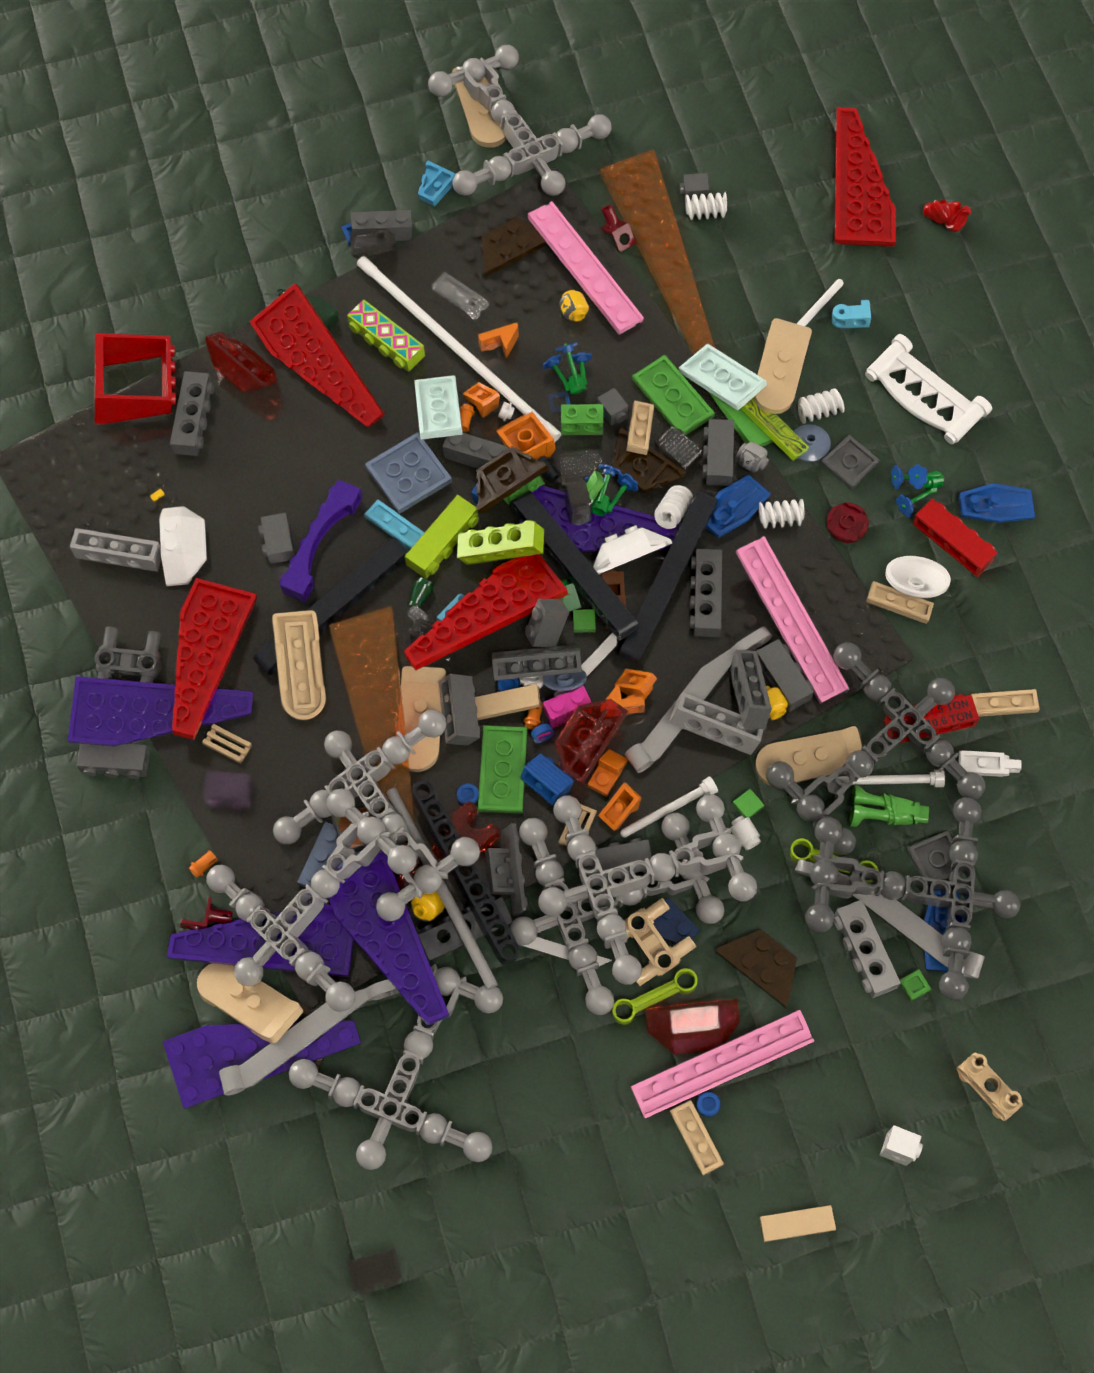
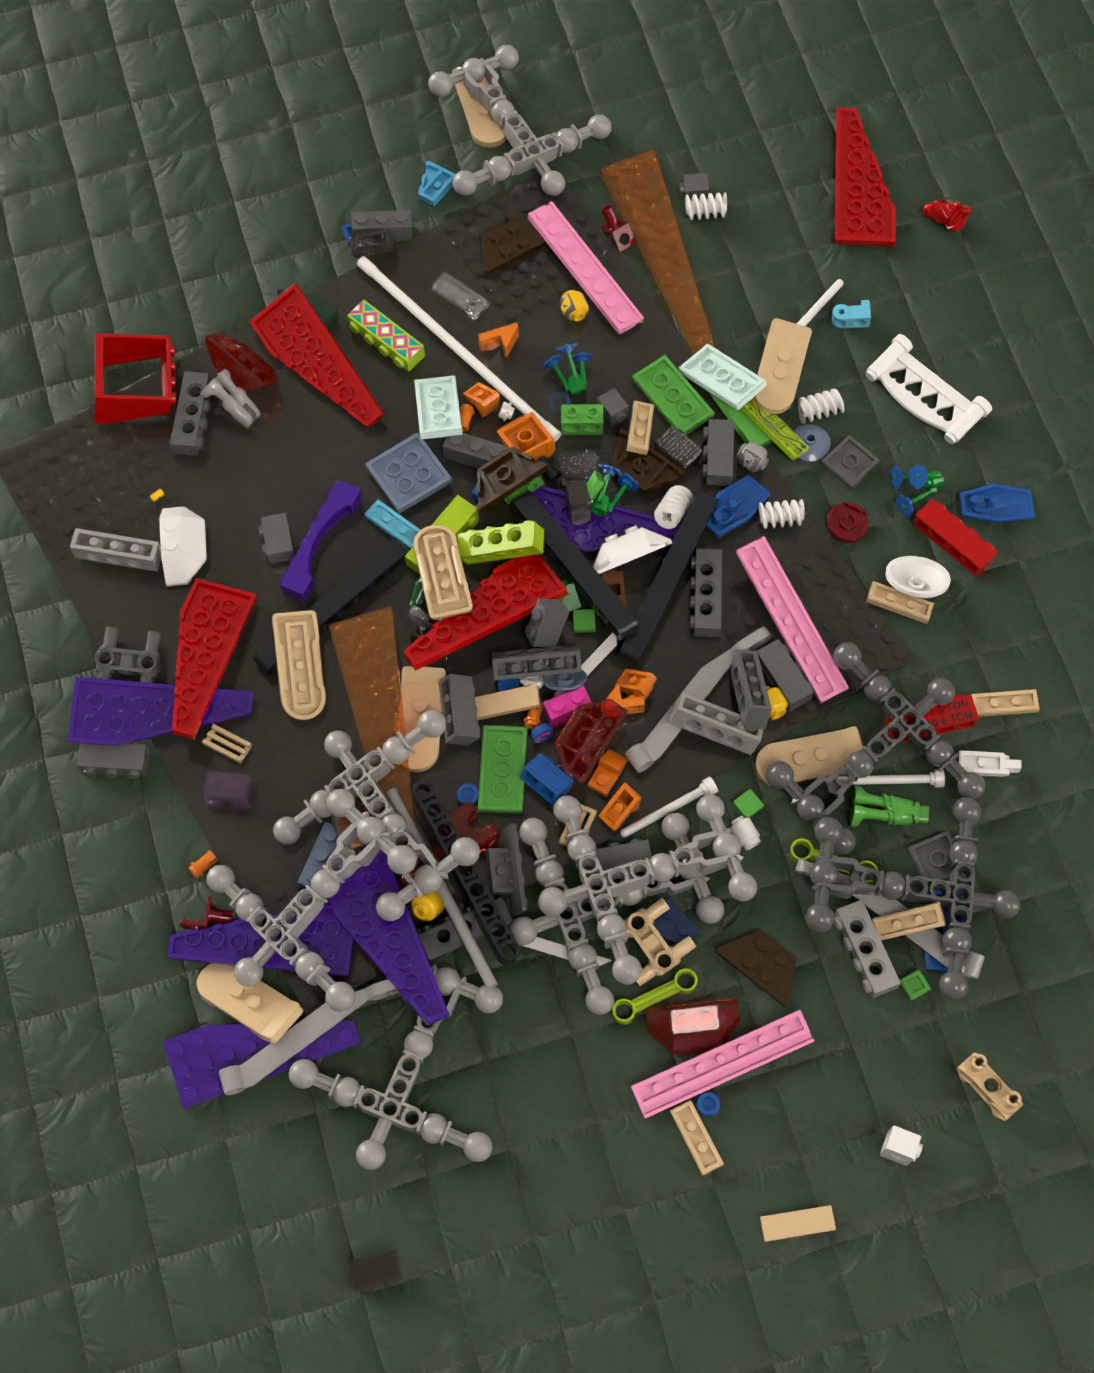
(236, 403): none -> light grey piece
(442, 572): none -> tan piece
(909, 921): none -> tan tile

